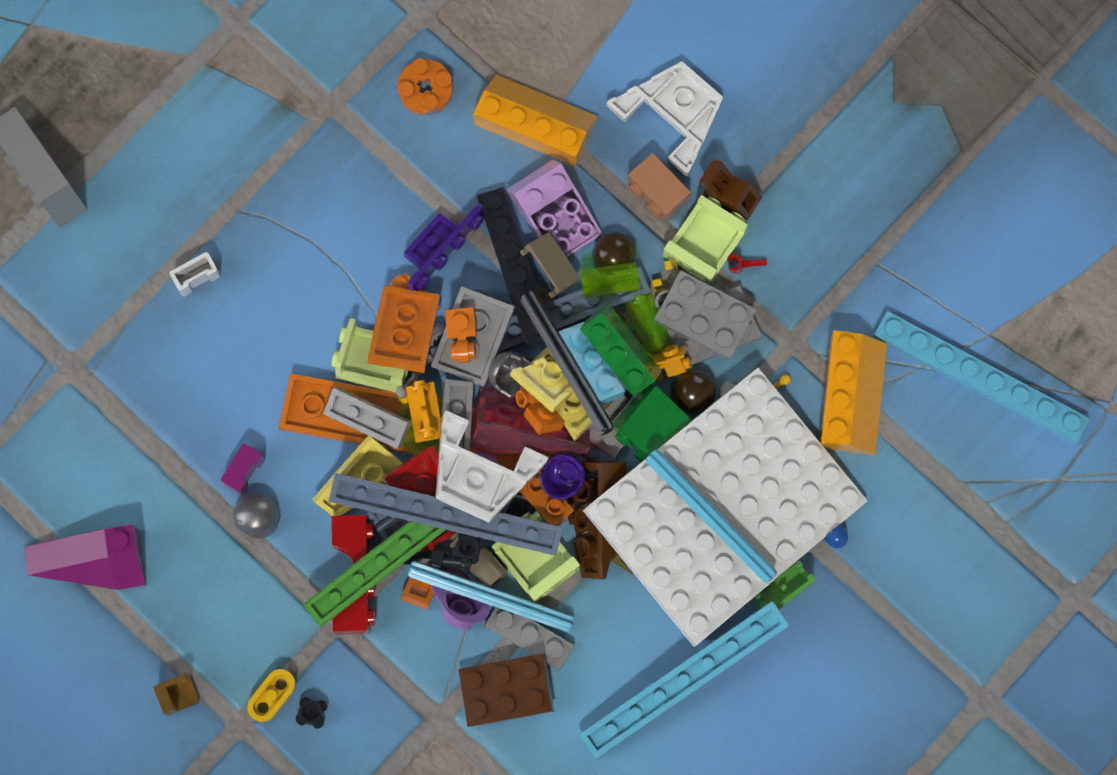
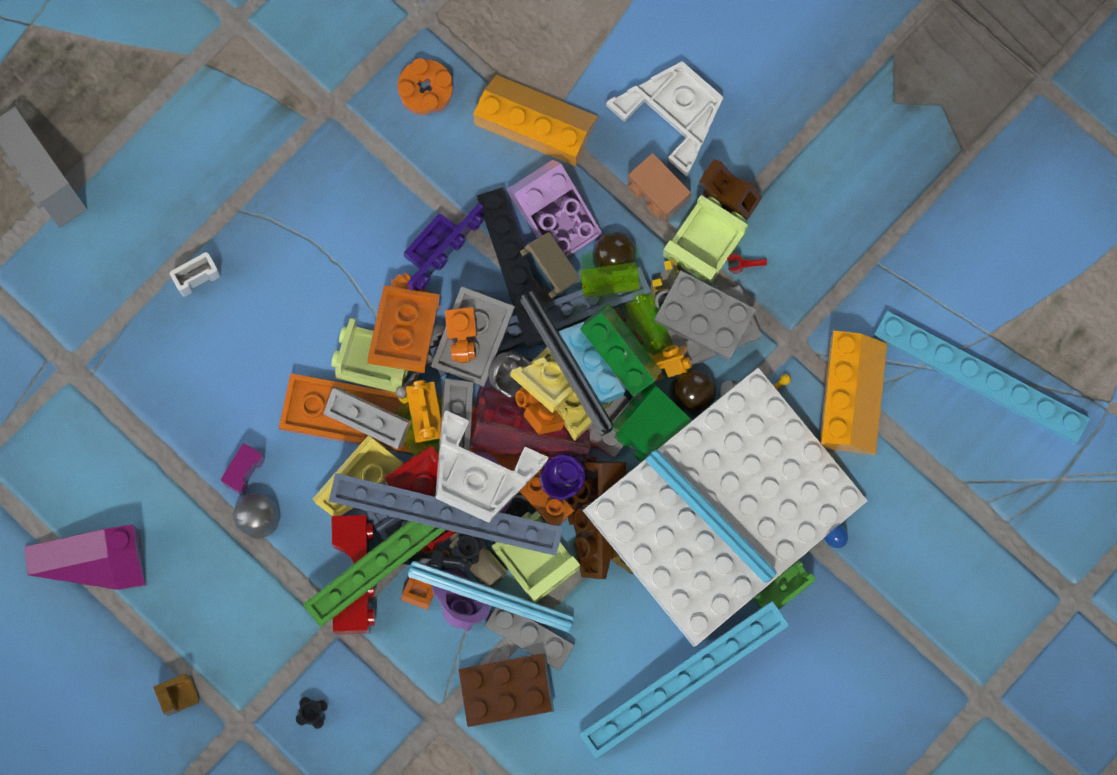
(271, 695): yellow plate -> none

